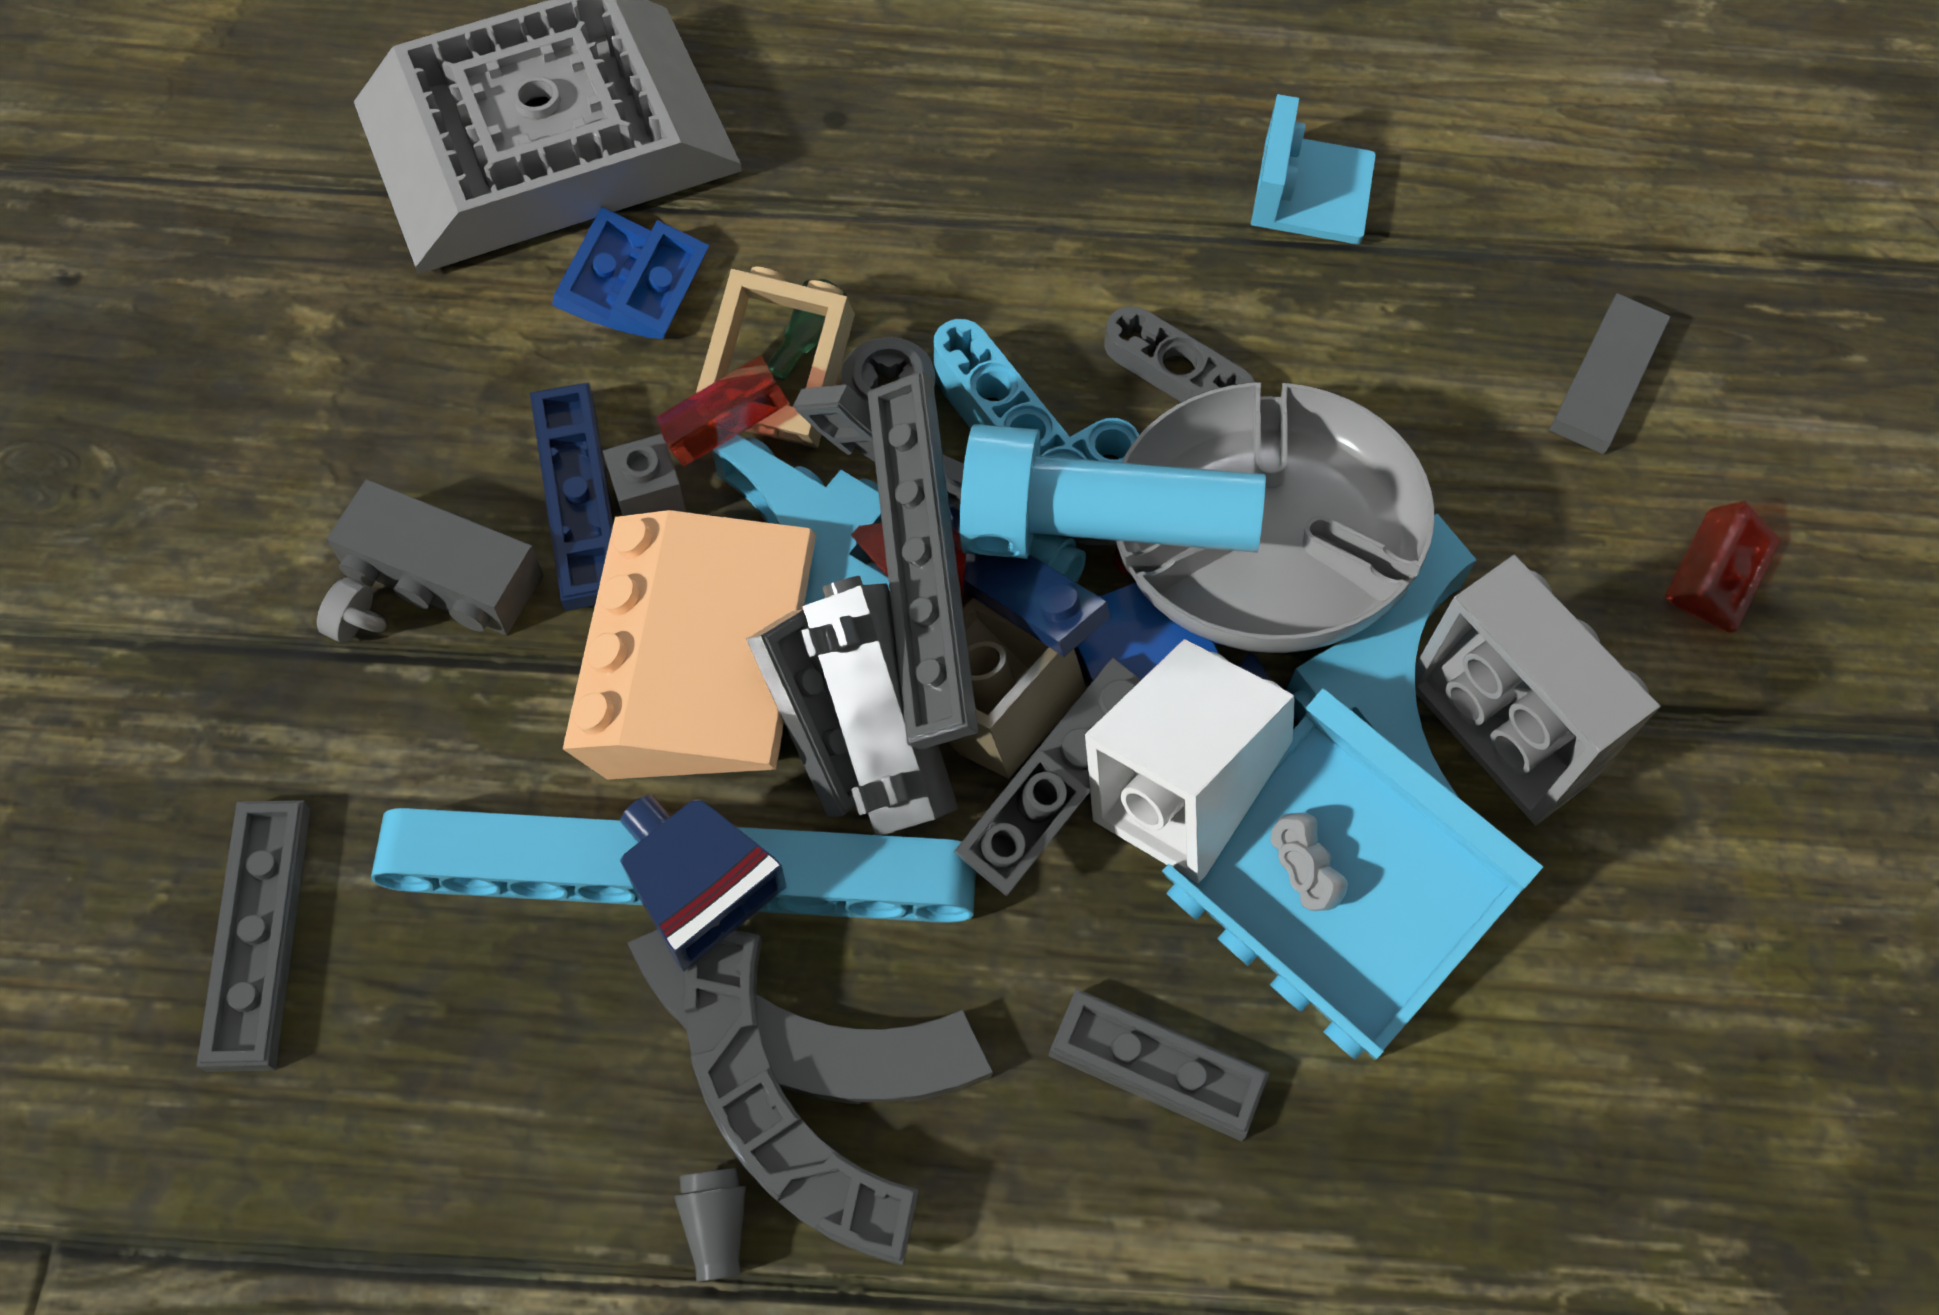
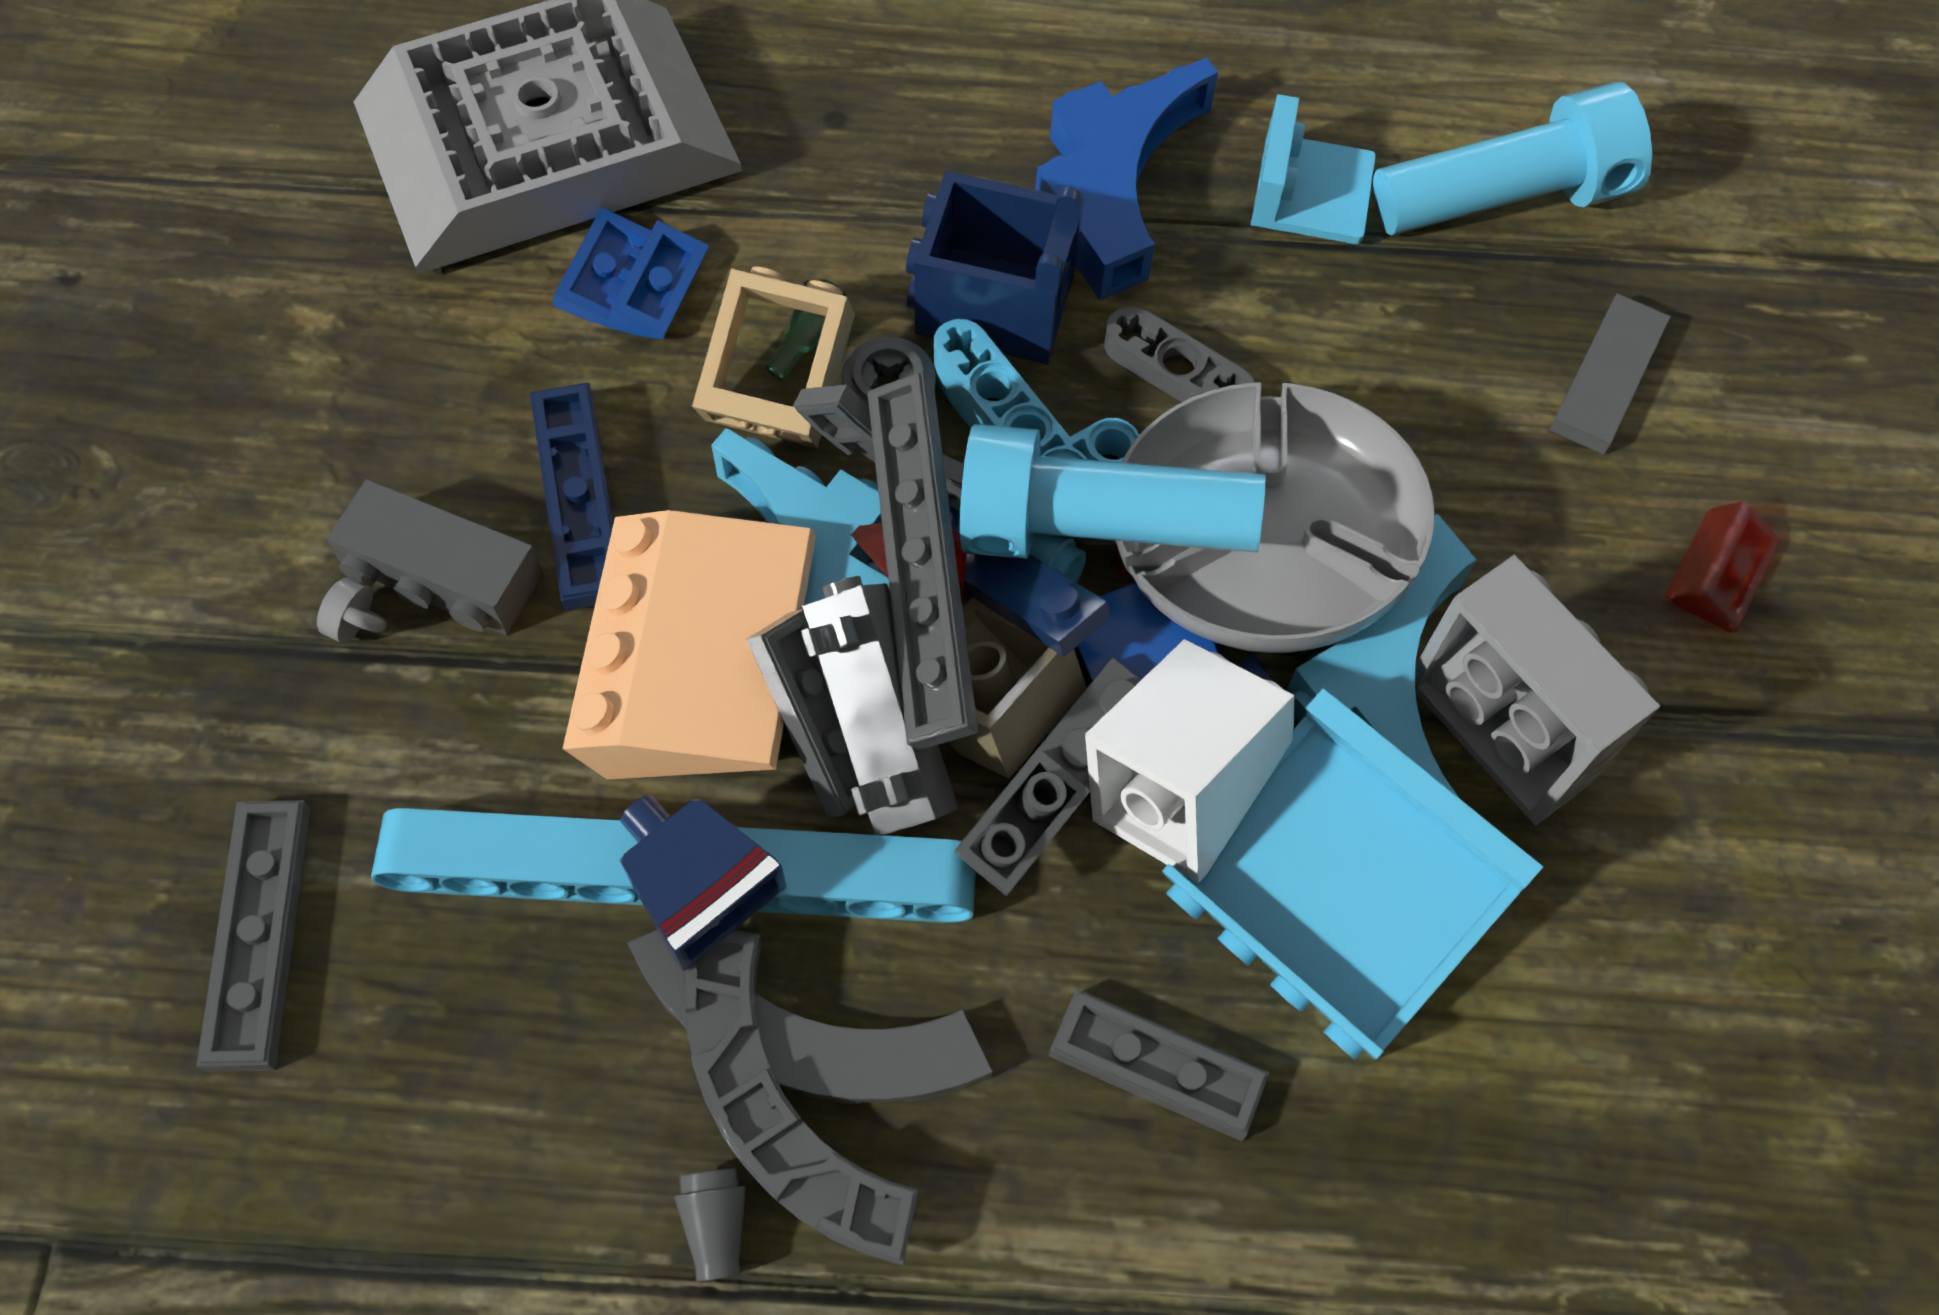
(644, 477): dark grey brick -> none
(721, 411): clear red slope -> none
(996, 260): none -> dark blue container
(1102, 154): none -> blue arch
(1307, 862): light grey piece -> none
(1589, 149): none -> medium azure piece

